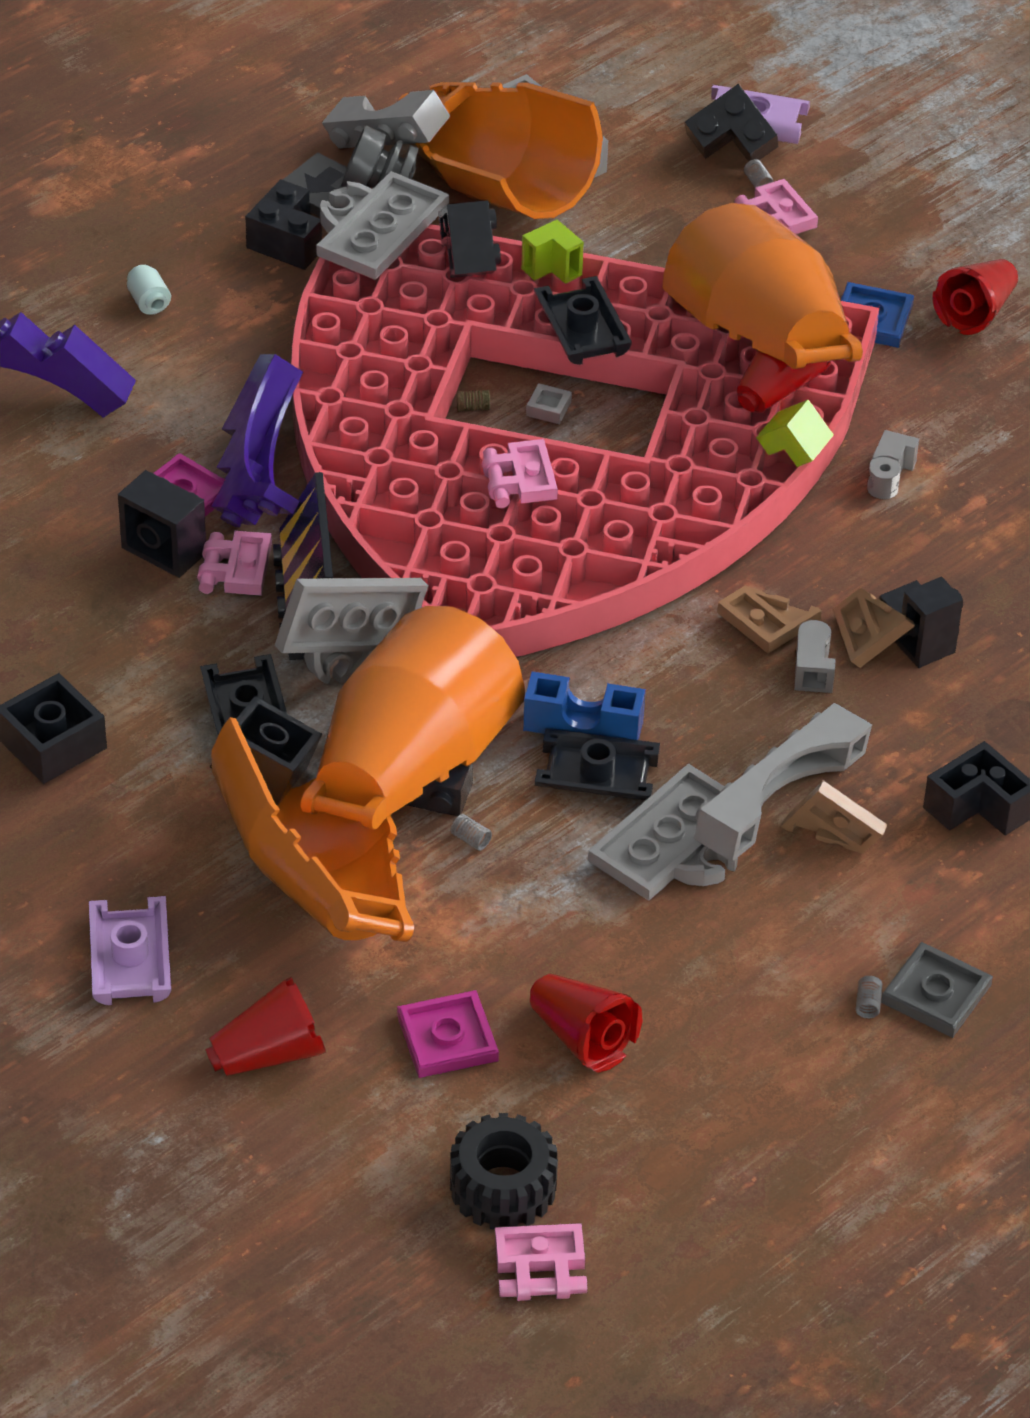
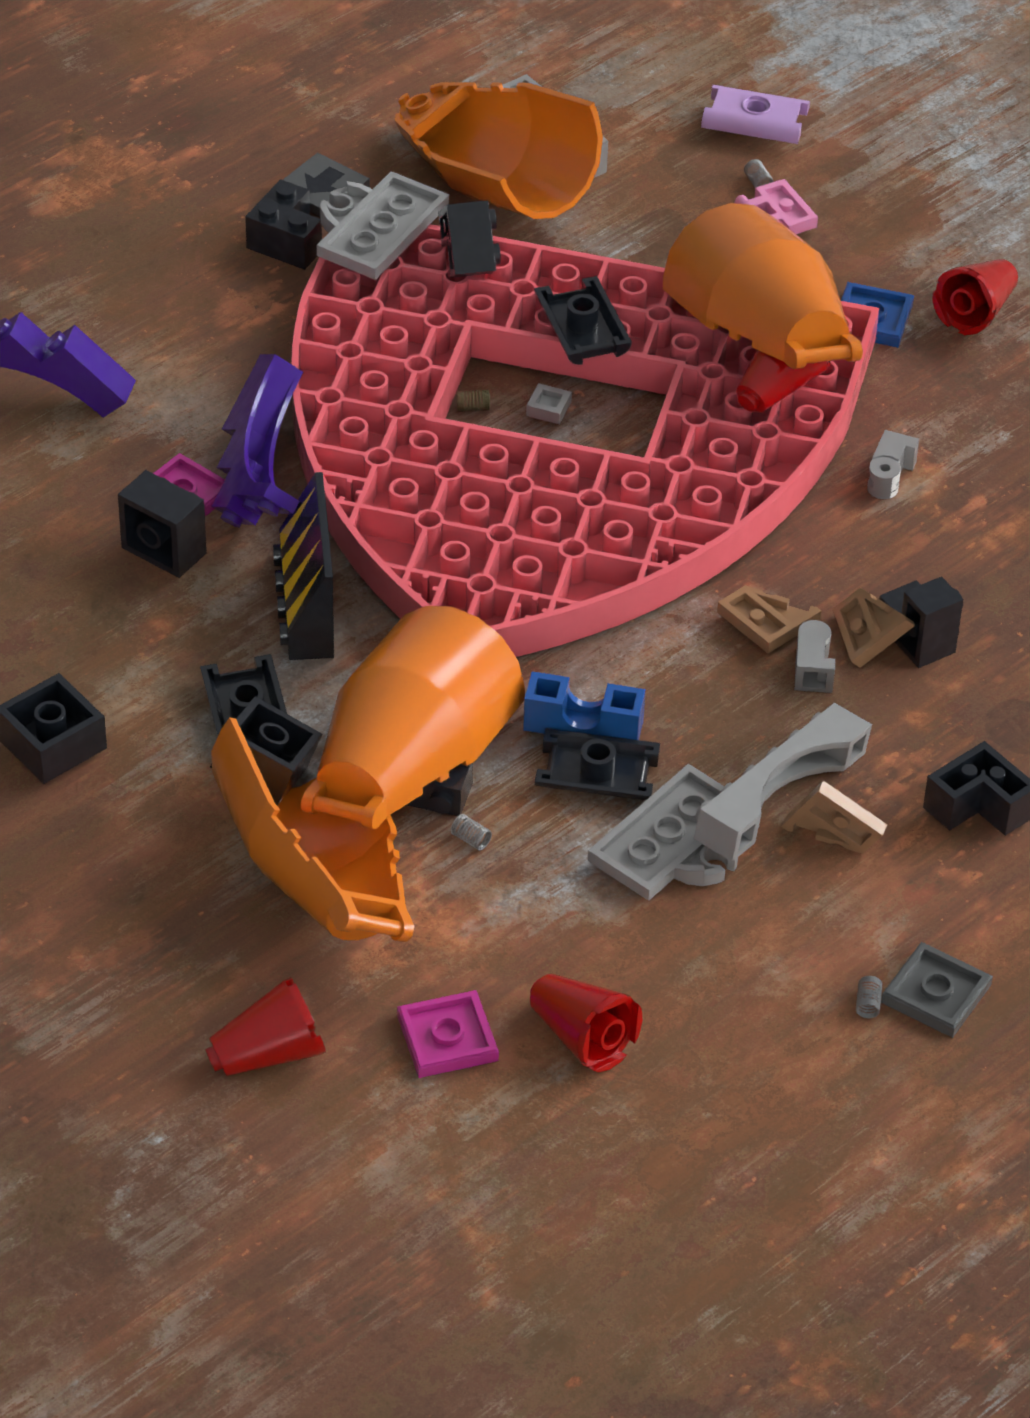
(129, 951): lavender piece -> none
(148, 289): light aqua brick -> none
(246, 565): bright pink plate -> none
(344, 620): light grey plate -> none
(372, 163): dark grey wheel -> none
(411, 119): light grey arch -> none
(503, 1144): black tyre -> none
(531, 473): bright pink plate -> none
(540, 1249): bright pink plate -> none
(552, 250): lime piece -> none
(729, 119): black brick -> none
(797, 431): lime piece -> none

